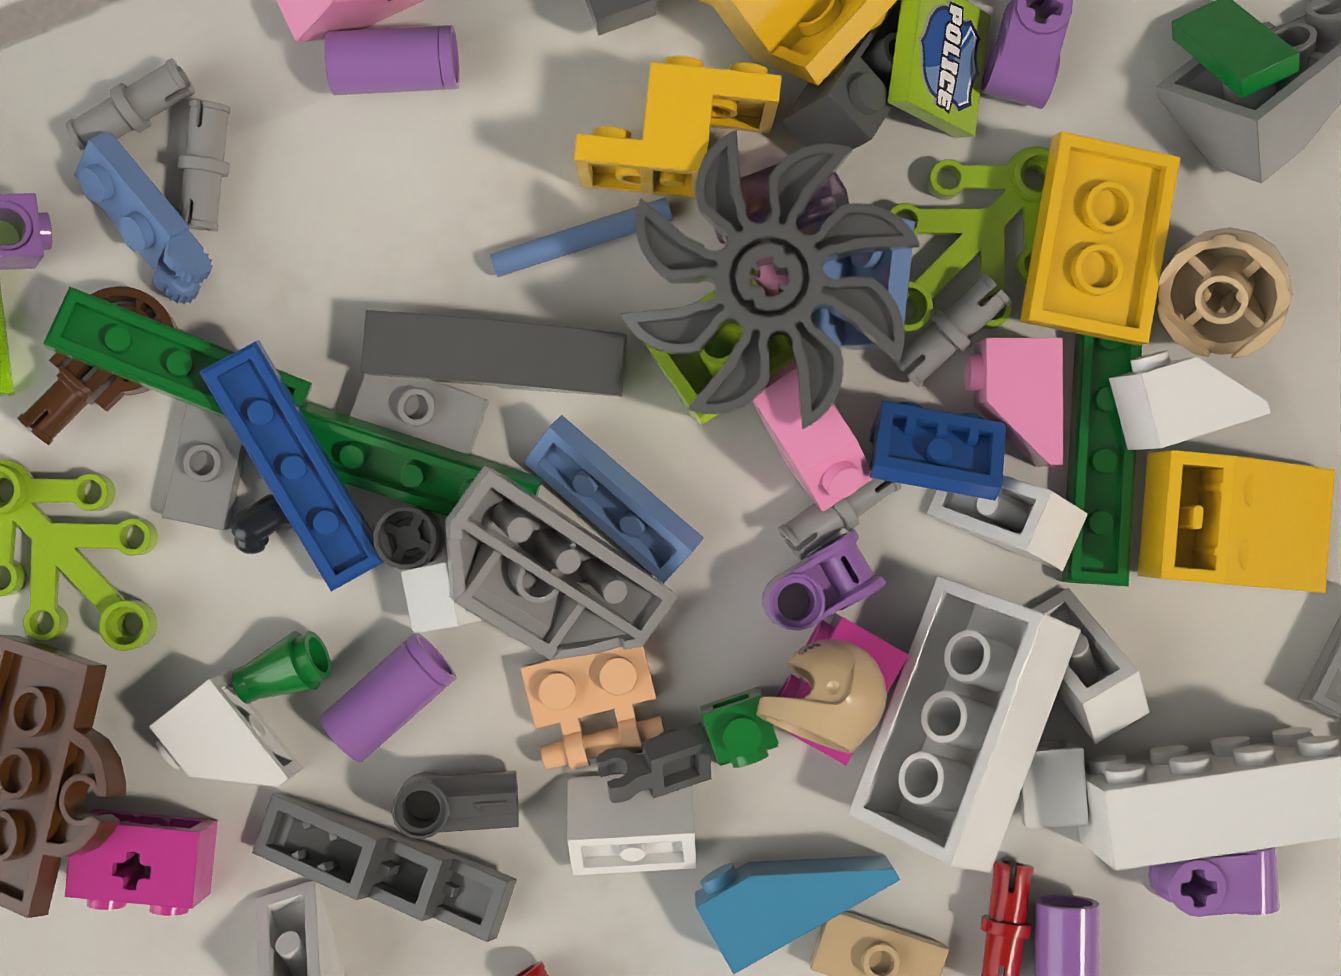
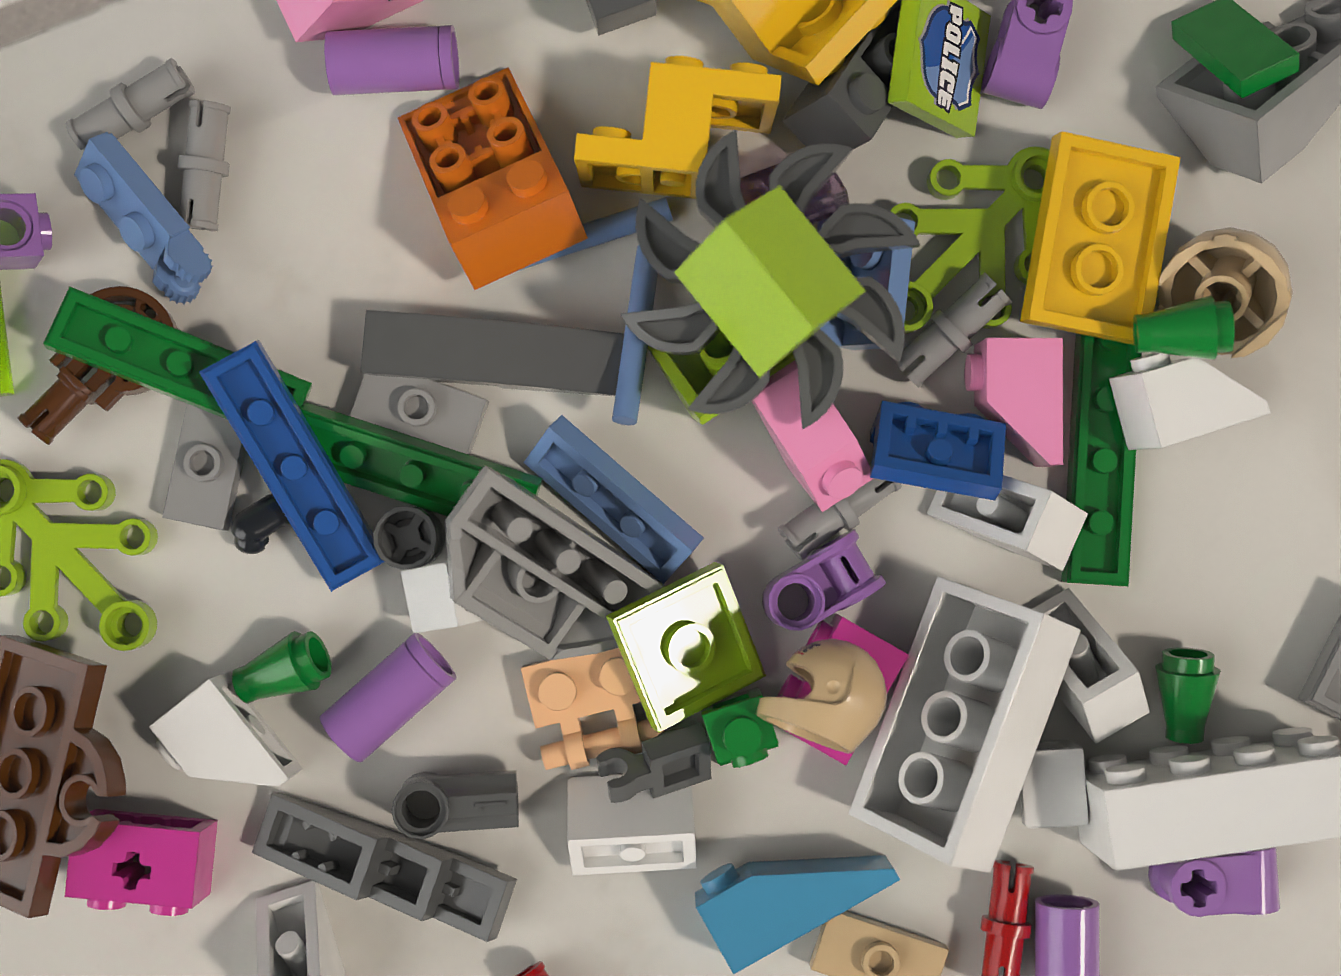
(492, 179): none -> orange slope
(633, 349): none -> medium blue bar
(686, 646): none -> tile
(768, 280): none -> lime slope
(1186, 691): none -> green cone
(1187, 329): none -> green cone
(1236, 521): yellow slope -> none

